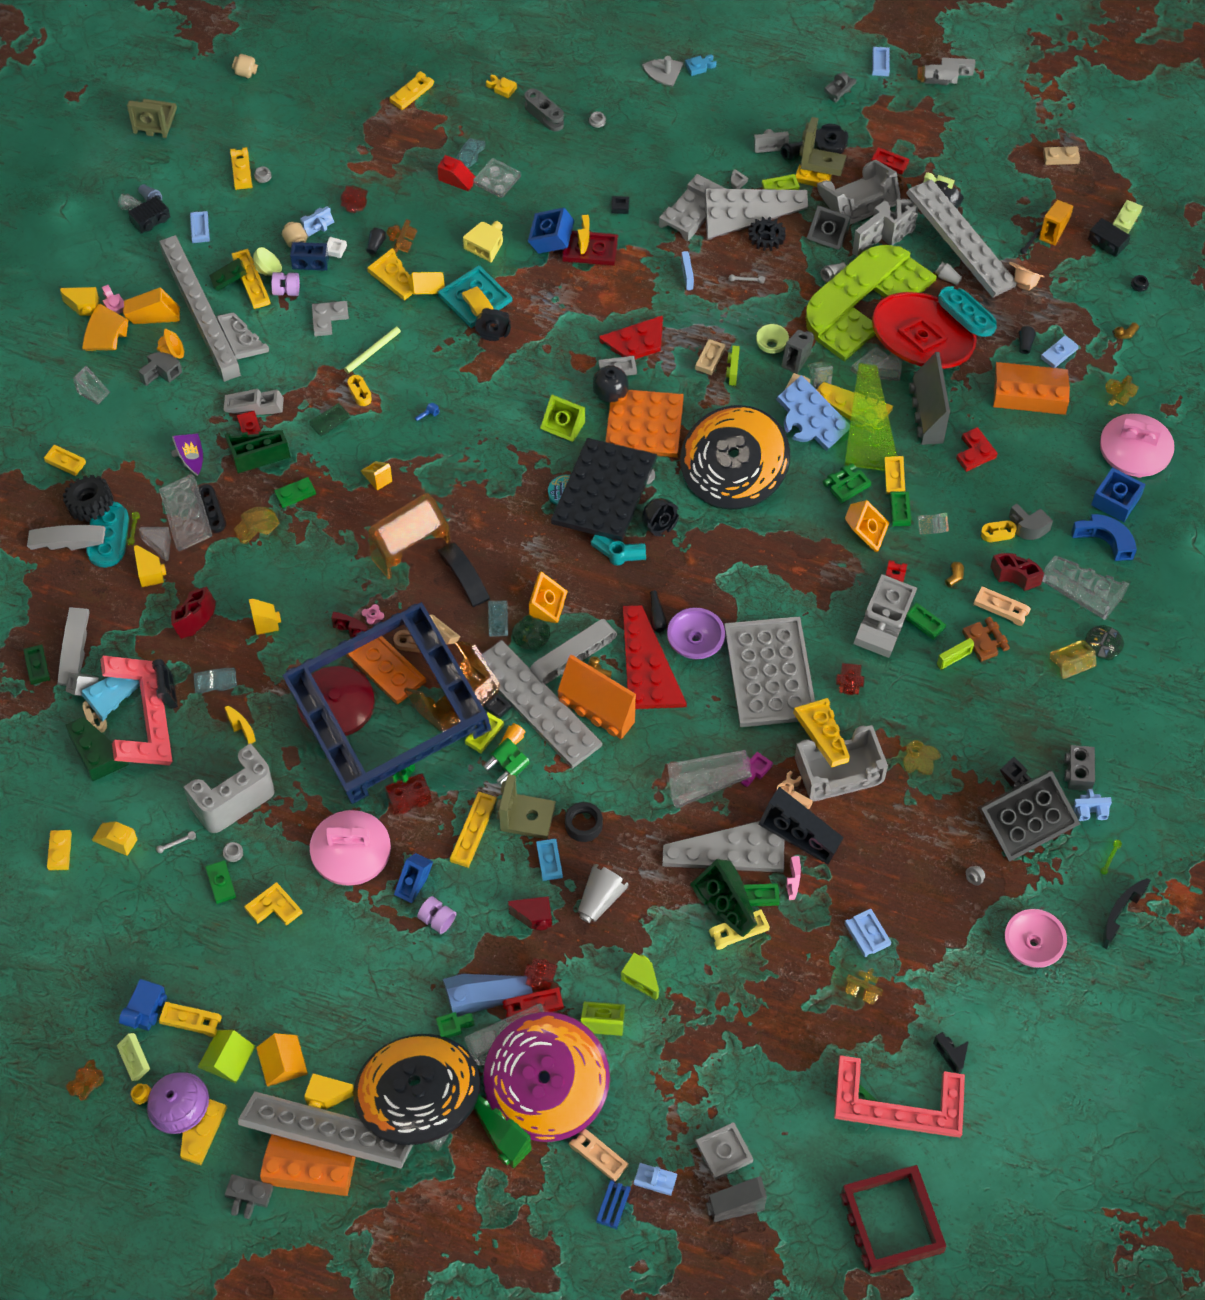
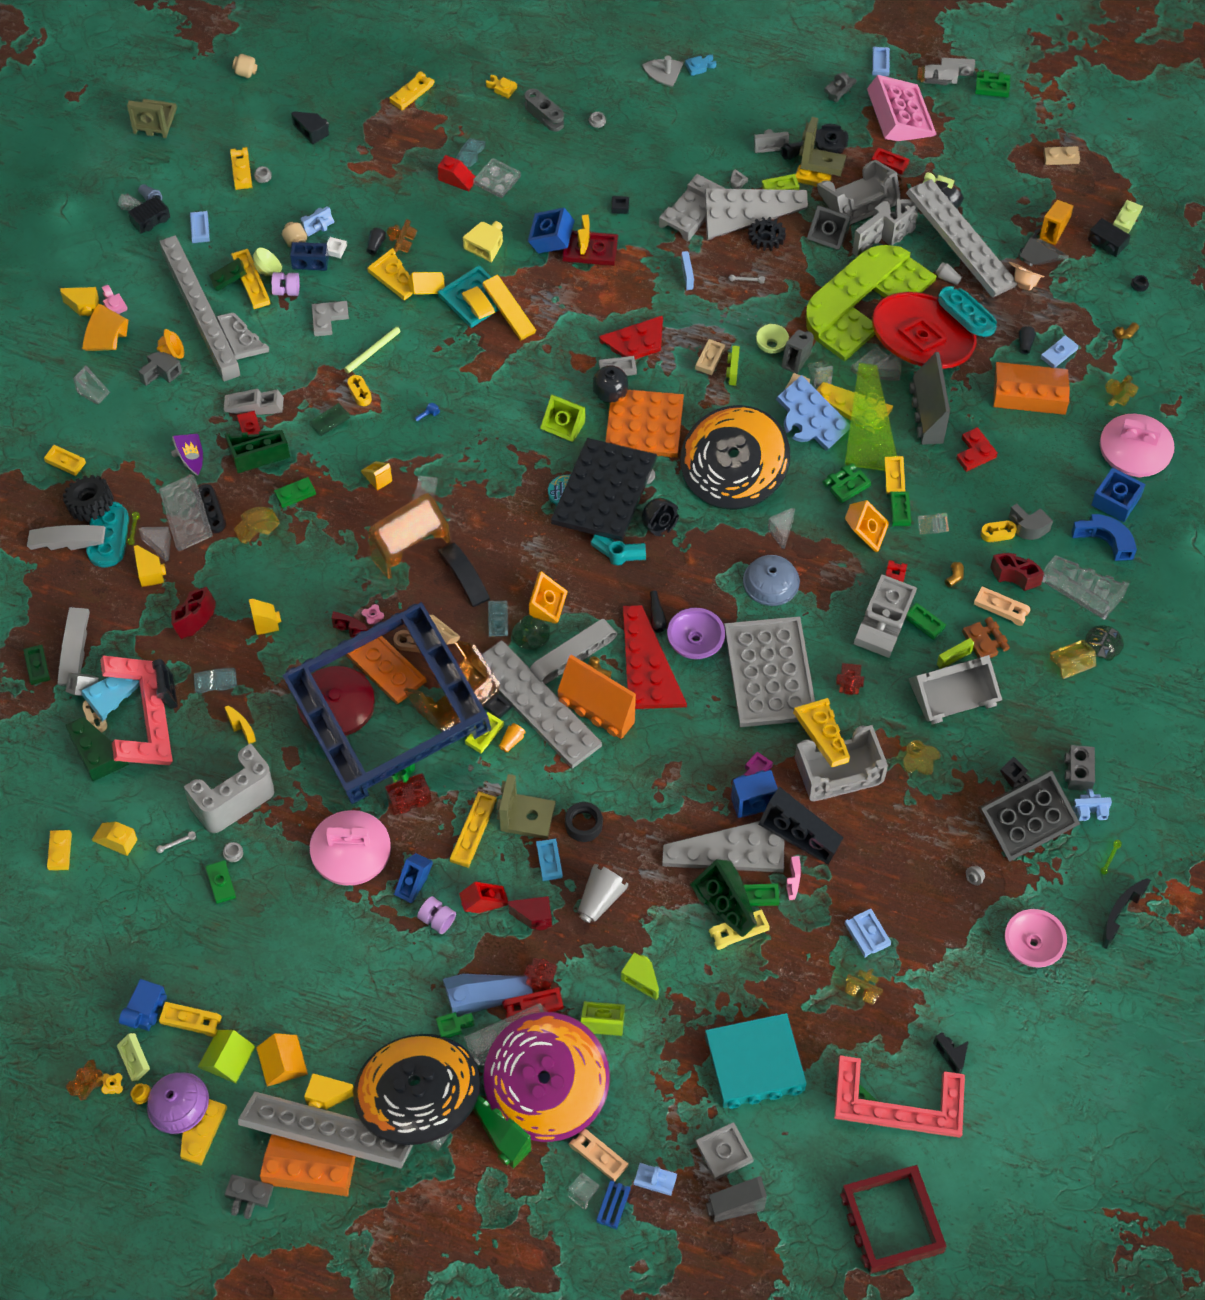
(112, 1089): none -> yellow plate
(151, 307): light orange slope -> none
(271, 901): yellow plate -> none
(311, 125): none -> black slope
(354, 198): clear red brick -> none
(426, 485): none -> clear slope
(483, 897): none -> red slope
(493, 316): black plate -> none
(508, 758): green piece -> none
(509, 307): none -> yellow tile
(582, 1190): none -> clear panel
(706, 775): clear wedge -> none
(752, 792): none -> blue brick
(756, 1061): none -> teal panel
(769, 587): none -> sand blue hat
(781, 525): none -> clear slope
(789, 784): light nougat bar -> none
(830, 271): light grey cone -> none
(900, 109): none -> bright pink slope
(956, 689): none -> light grey windscreen
(992, 84): none -> green plate
(1041, 252): none -> dark grey slope

